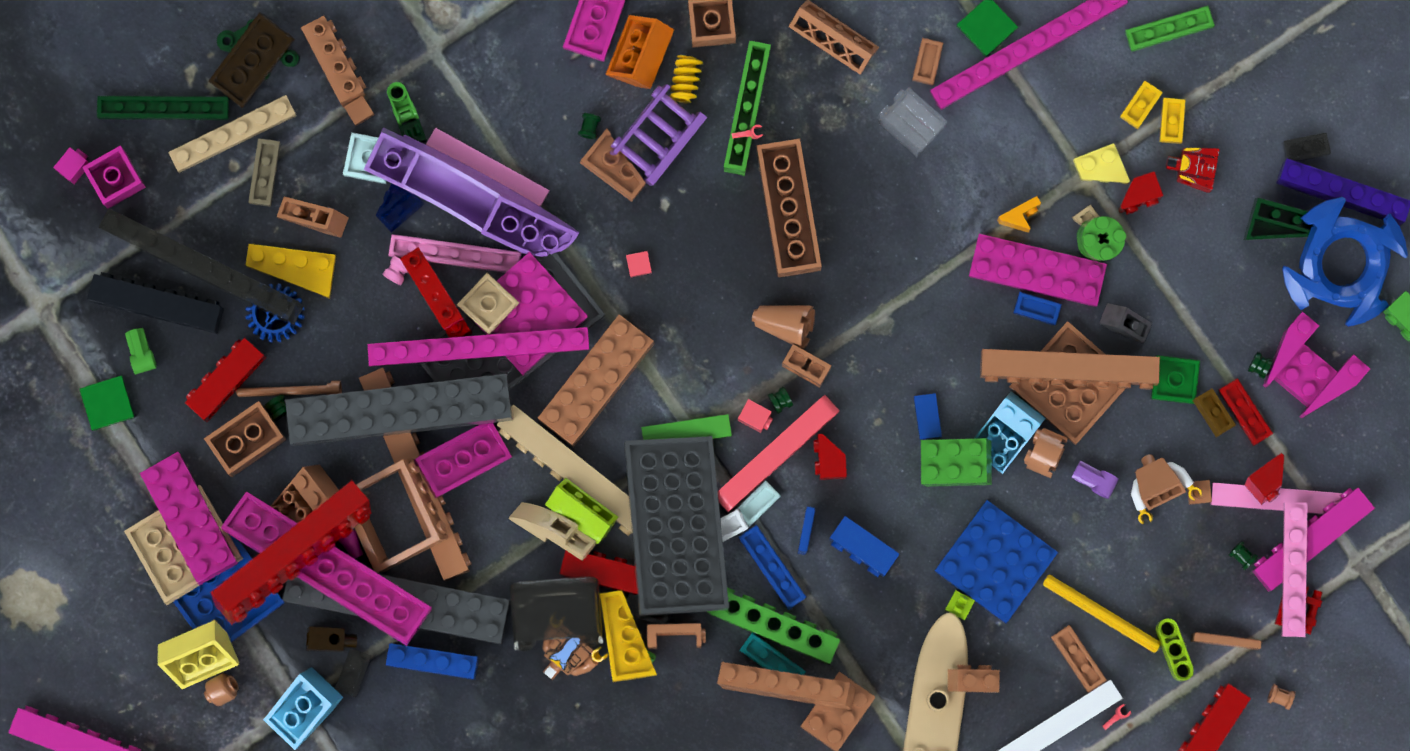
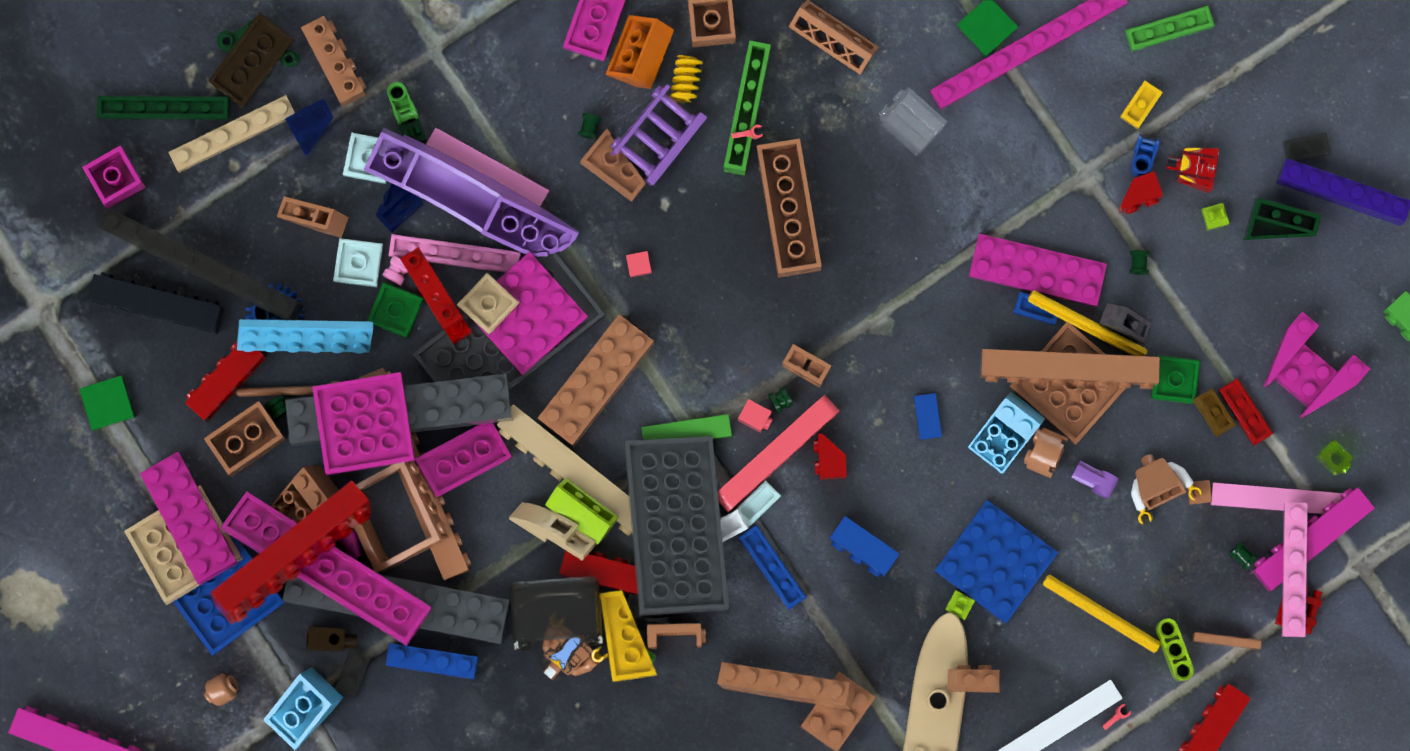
(71, 165): dark pink brick -> none
(141, 355): bright green piece -> none
(197, 654): light yellow slope -> none
(264, 172): dark tan plate -> none
(298, 267): yellow wing -> none
(304, 336): none -> medium azure plate
(310, 124): none -> clear blue wing
(358, 262): none -> light aqua tile
(359, 110): nougat tile -> none
(363, 423): none -> dark pink plate
(395, 310): none -> green tile
(478, 346): dark pink plate -> none
(768, 657): teal tile -> none
(786, 322): nougat cone -> none
(806, 530): blue tile -> none
(822, 653): bright green brick -> none
(927, 61): nougat tile -> none
(956, 462): bright green brick -> none
(1015, 217): light orange slope -> none
(1078, 658): nougat tile -> none
(1085, 214): tan tile -> none
(1086, 324): none -> yellow axle
(1088, 238): bright green brick -> none
(1102, 166): light yellow wing -> none
(1139, 262): none -> dark green bush
(1144, 152): none -> blue piece
(1172, 120): yellow plate -> none
(1215, 216): none -> lime tile
(1260, 365): dark green wheel -> none
(1267, 480): red slope -> none
(1281, 696): nougat bush -> none
(1325, 458): none -> clear neon green brick
(1363, 292): blue piece -> none

